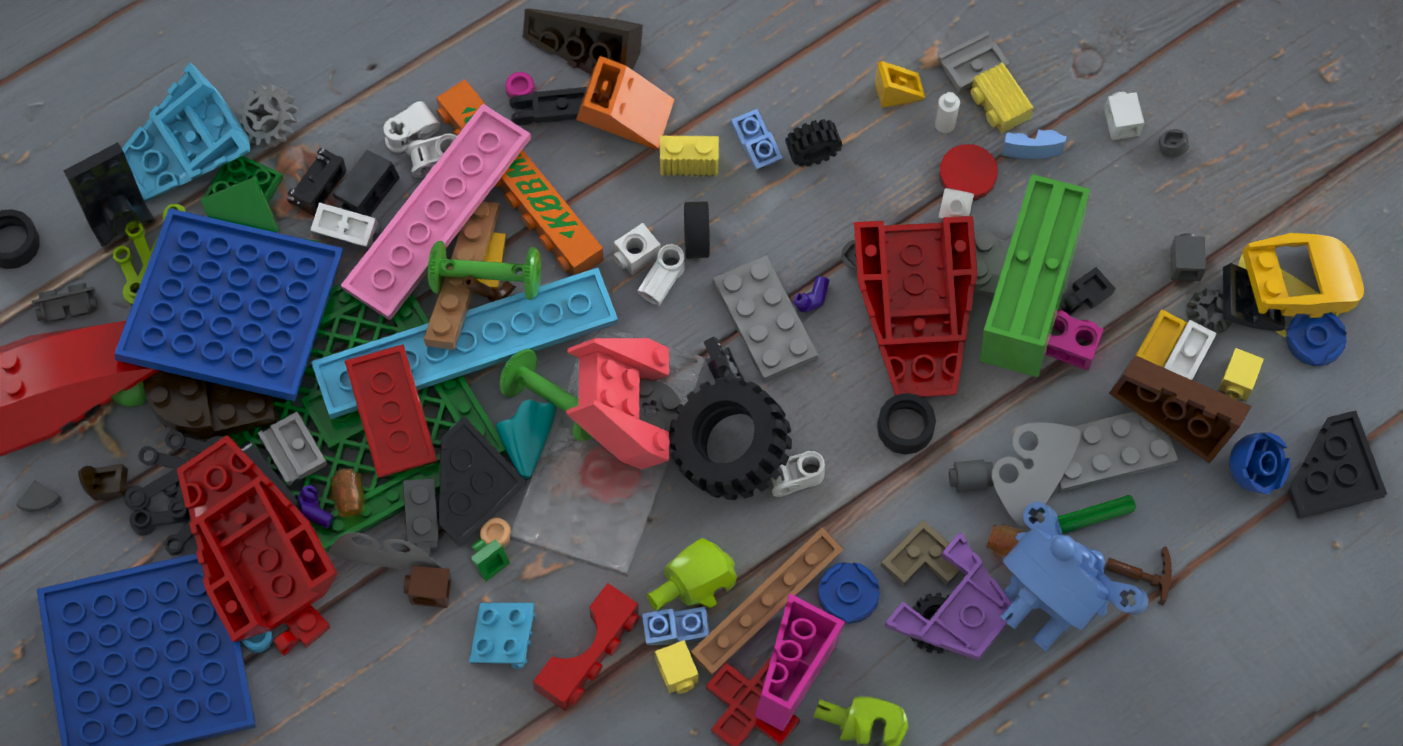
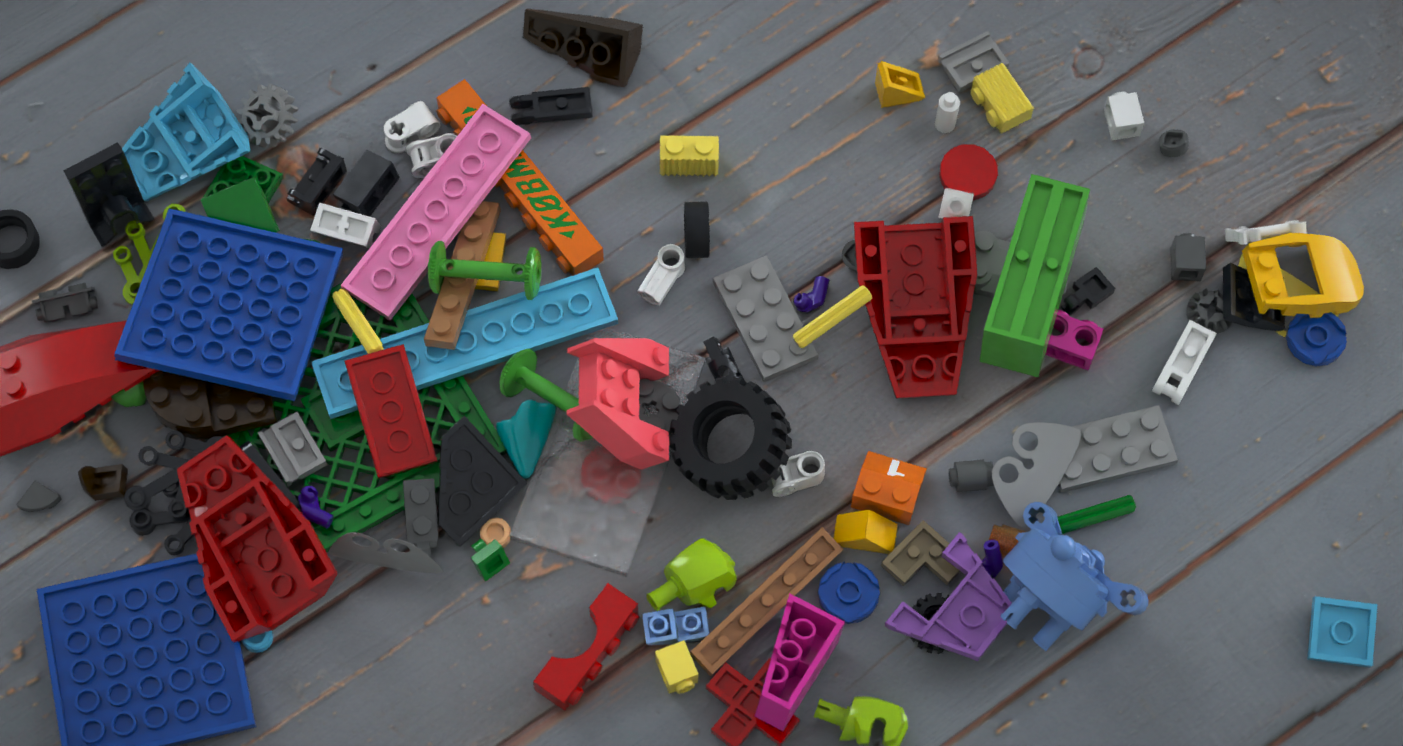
(303, 628): red plate -> none
(347, 492): clear orange brick -> none
(357, 321): none -> light yellow axle
(428, 586): reddish brown brick -> none
(485, 291): reddish brown piece -> none
(503, 633): medium azure hinge -> none
(519, 84): dark pink tile -> none
(625, 104): orange slope -> none
(639, 238): white brick -> none
(755, 139): light blue slope -> none
(813, 143): black tyre -> none
(832, 316): none -> light yellow axle
(865, 531): none -> yellow slope
(888, 487): none -> orange slope
(912, 402): black tyre -> none
(993, 561): none -> dark purple arm
(1046, 145): light blue slope -> none
(1138, 574): reddish brown piece -> none
(1162, 338): yellow tile -> none
(1180, 407): reddish brown wedge -> none
(1241, 374): light yellow brick -> none
(1246, 235): none -> white bar
(1259, 462): blue cylinder -> none
(1337, 469): black plate -> none
(1342, 631): none -> medium azure plate

